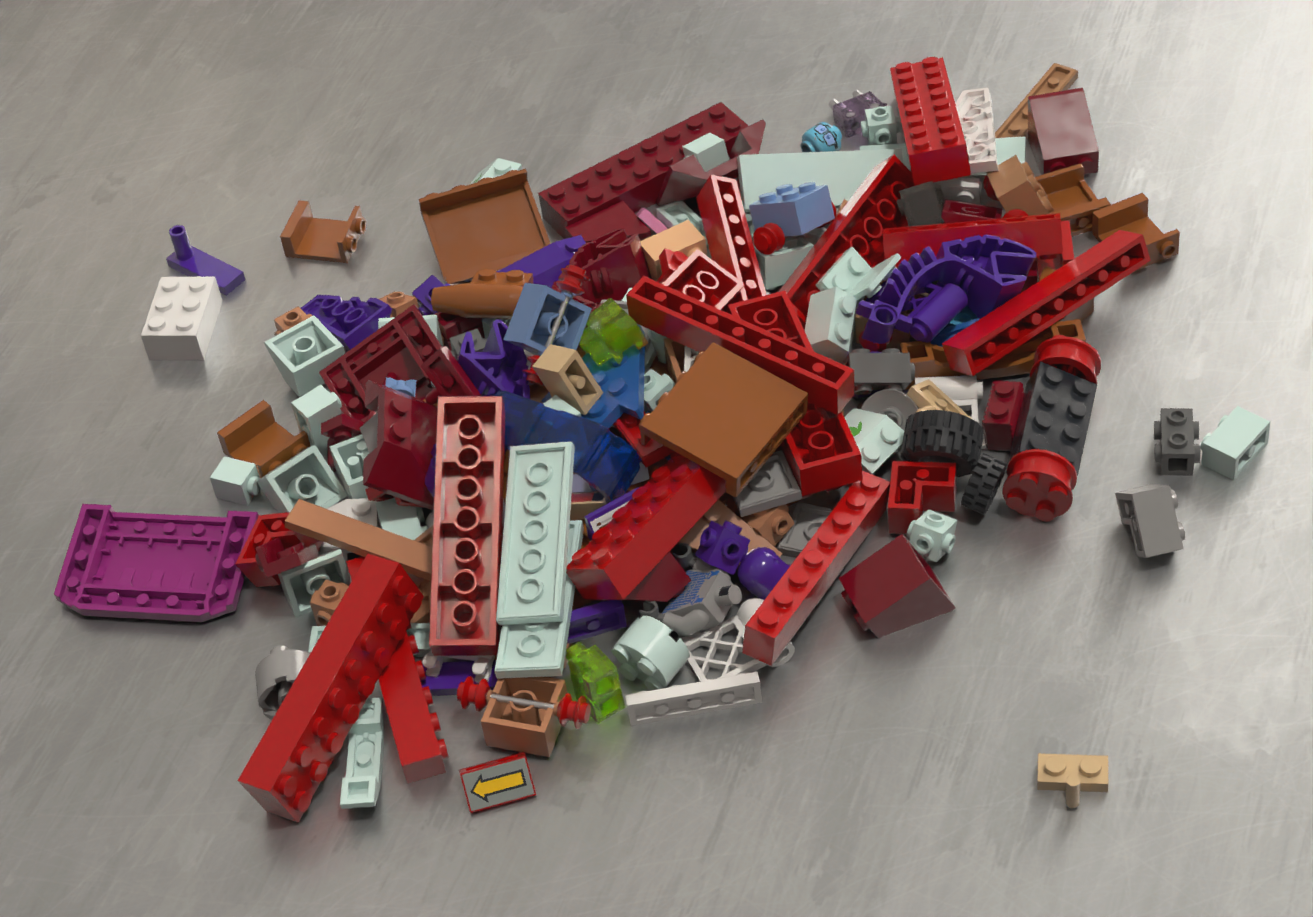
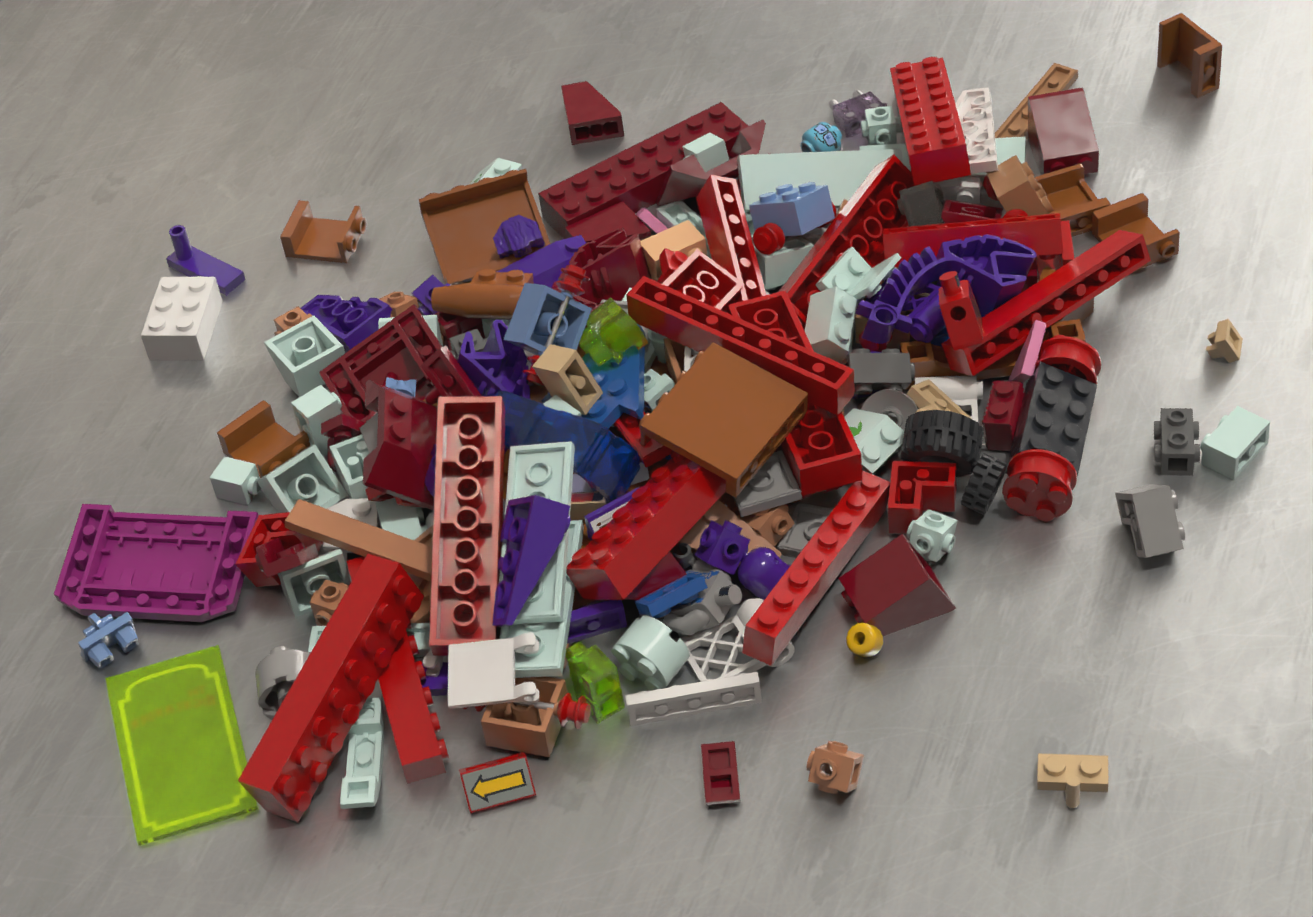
(104, 634): none -> medium blue hips
(179, 745): none -> clear neon green piece
(485, 672): none -> white flag
(517, 237): none -> dark purple hair
(531, 534): none -> dark purple wedge
(590, 114): none -> dark red slope
(681, 590): none -> blue plate
(720, 773): none -> dark red slope
(834, 767): none -> nougat brick
(864, 640): none -> yellow piece
(960, 311): none -> red torso
(1028, 356): none -> bright pink tile
(1194, 48): none -> dark orange panel
(1225, 342): none -> tan tile

